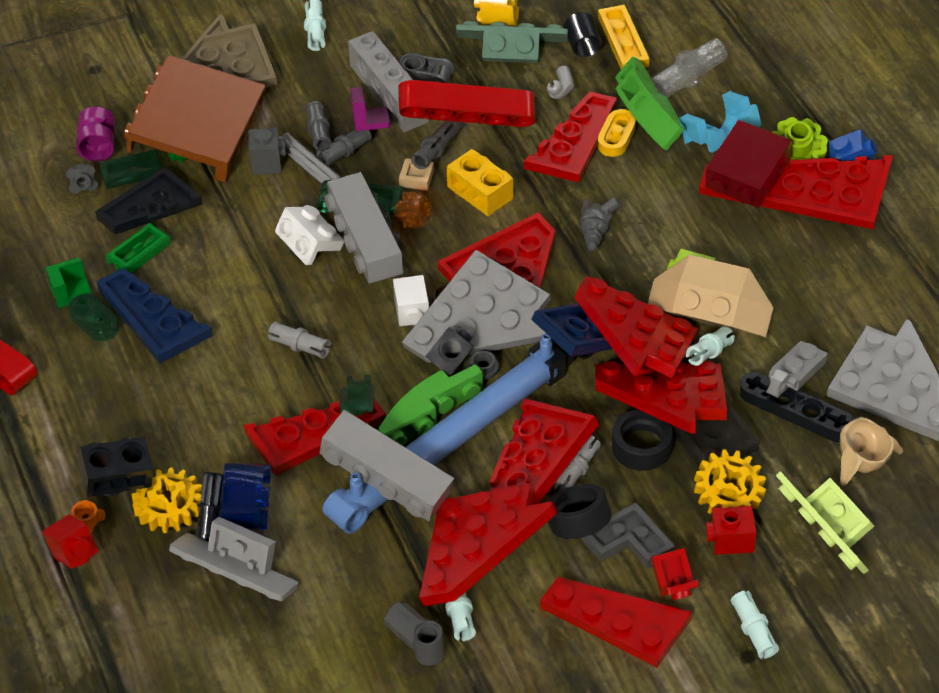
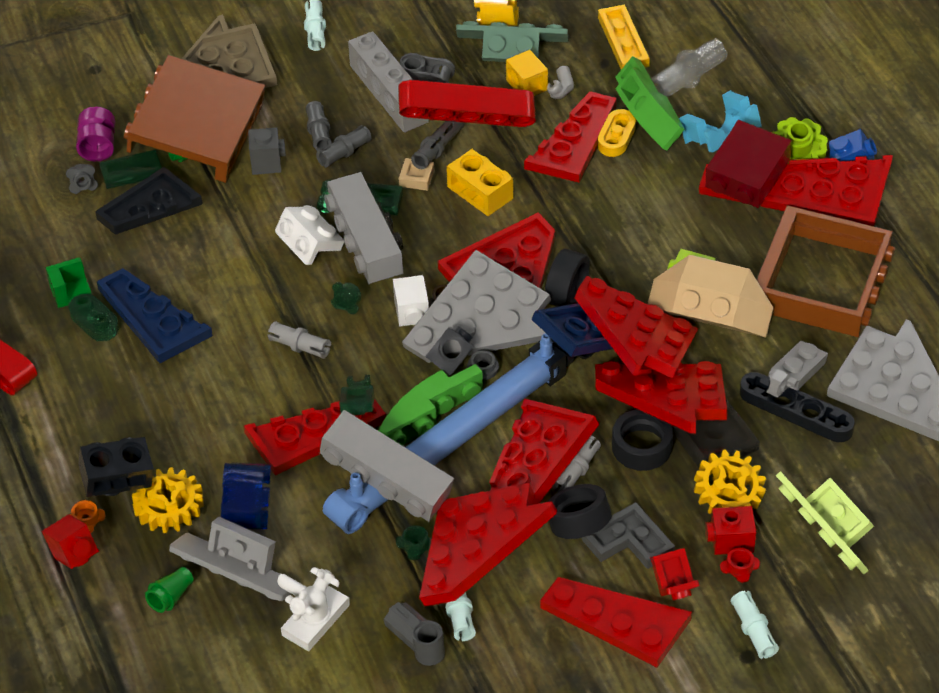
(142, 251): green tile -> none
(166, 591): none -> green cone
(209, 503): black axle -> none
(307, 159): light grey axle -> none
(313, 607): none -> white piece
(346, 297): none -> clear green plate
(367, 118): magenta panel -> none
(412, 535): none -> clear green plate
(413, 210): clear orange gear -> none
(527, 73): none -> yellow brick
(566, 276): none -> black tyre
(583, 34): black piece -> none
(595, 220): dark grey piece -> none
(710, 345): light aqua pin -> none
(743, 557): none -> red plate
(834, 232): none -> dark orange window
(864, 448): tan piece -> none

